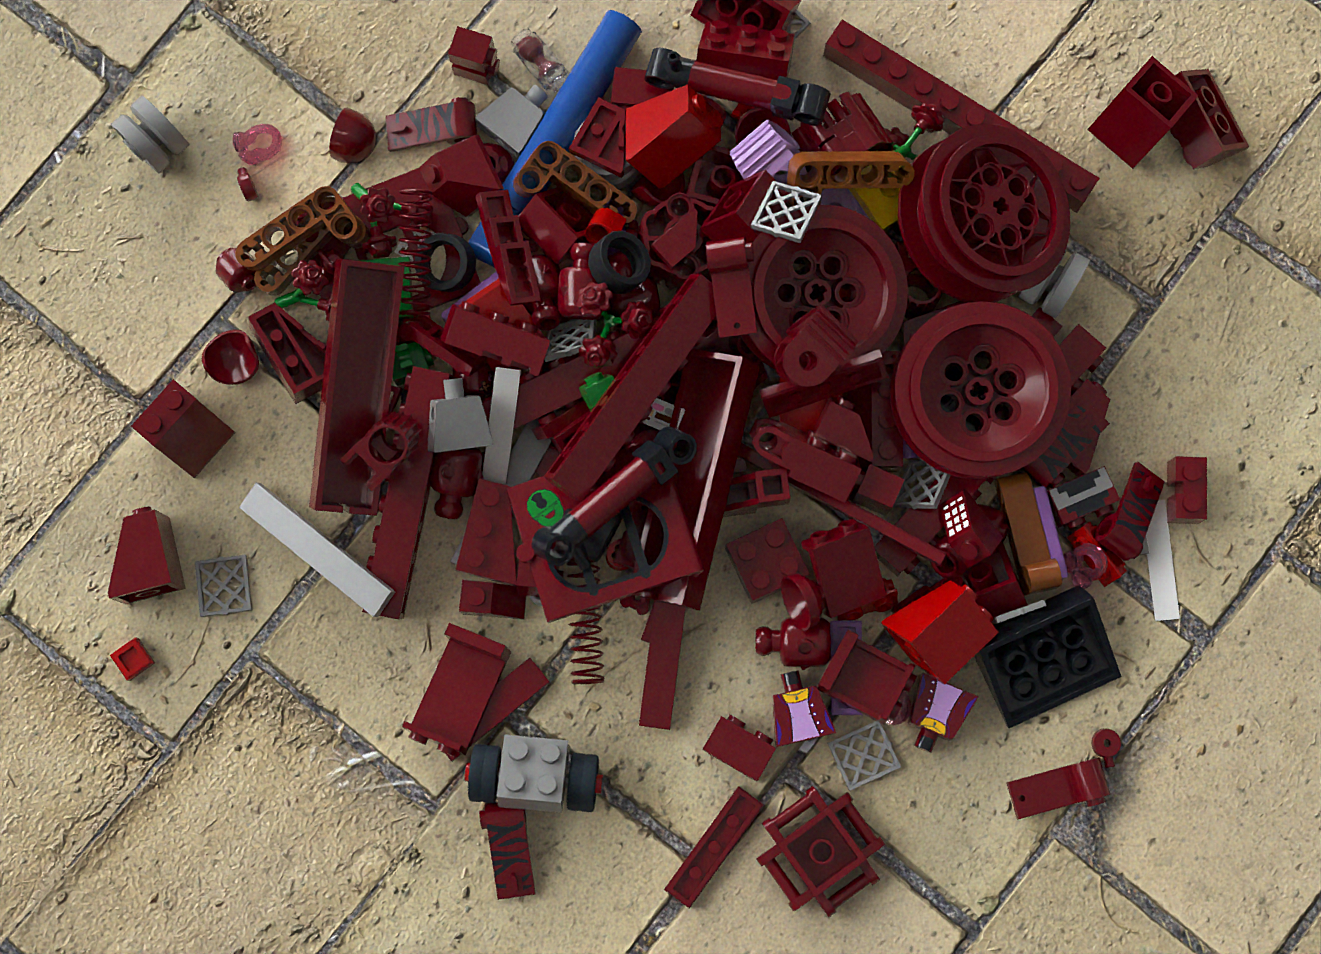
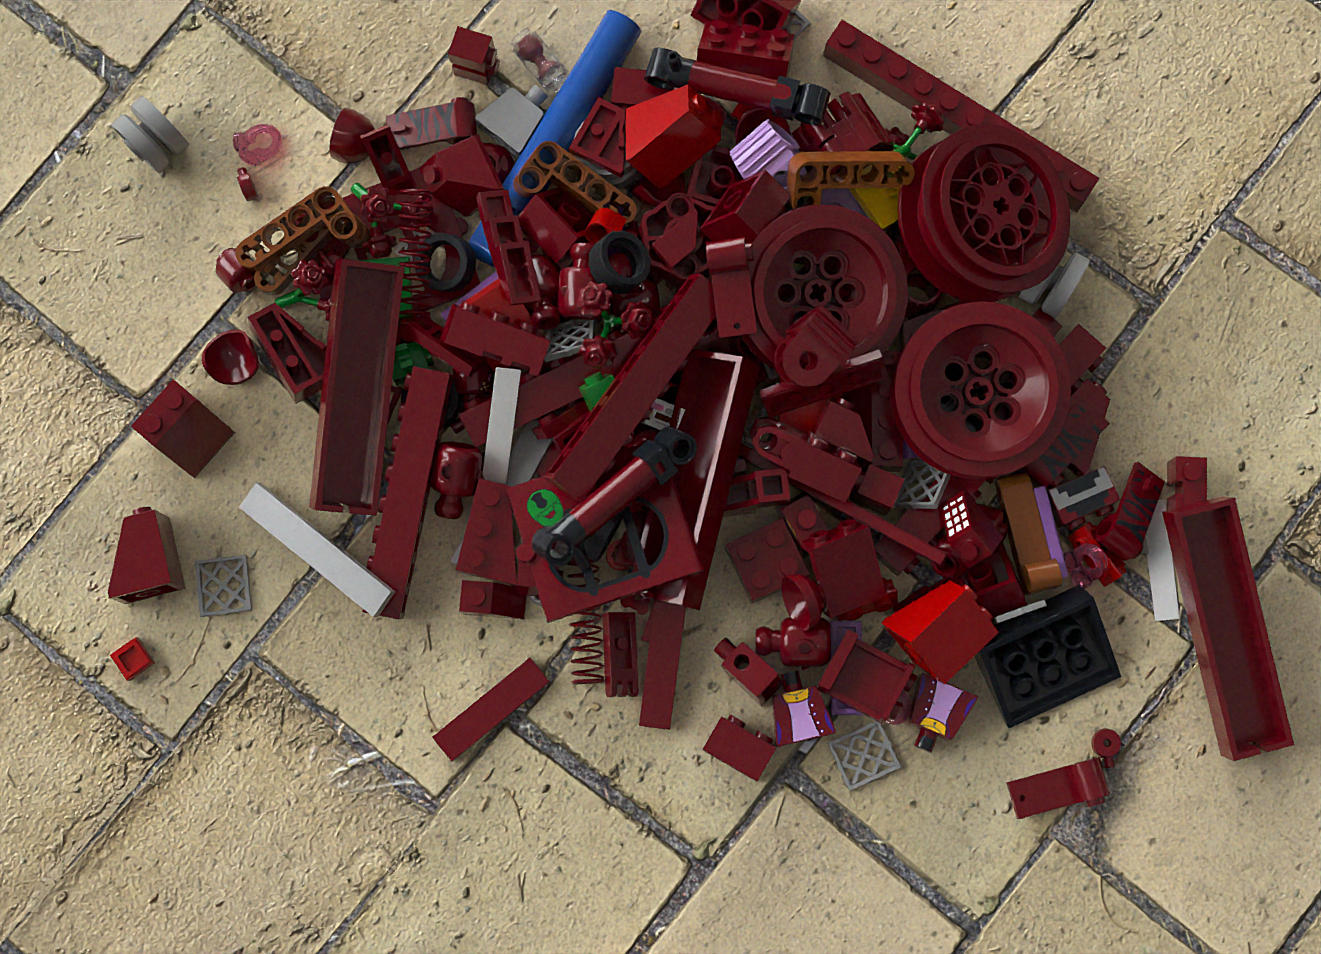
(386, 156): none -> dark red slope
(398, 421): dark red piece -> none
(457, 420): light grey torso -> none
(458, 691): dark red panel -> none
(508, 850): dark red door -> none
(533, 775): brick -> none
(620, 654): none -> dark red hinge
(713, 847): dark red tile -> none
(757, 678): none -> dark red torso
(795, 193): window -> none
(801, 519): none -> dark red torso
(821, 851): dark red brick -> none
(1143, 112): dark red slope -> none
(1208, 126): dark red slope -> none
(1228, 628): none -> dark red piece

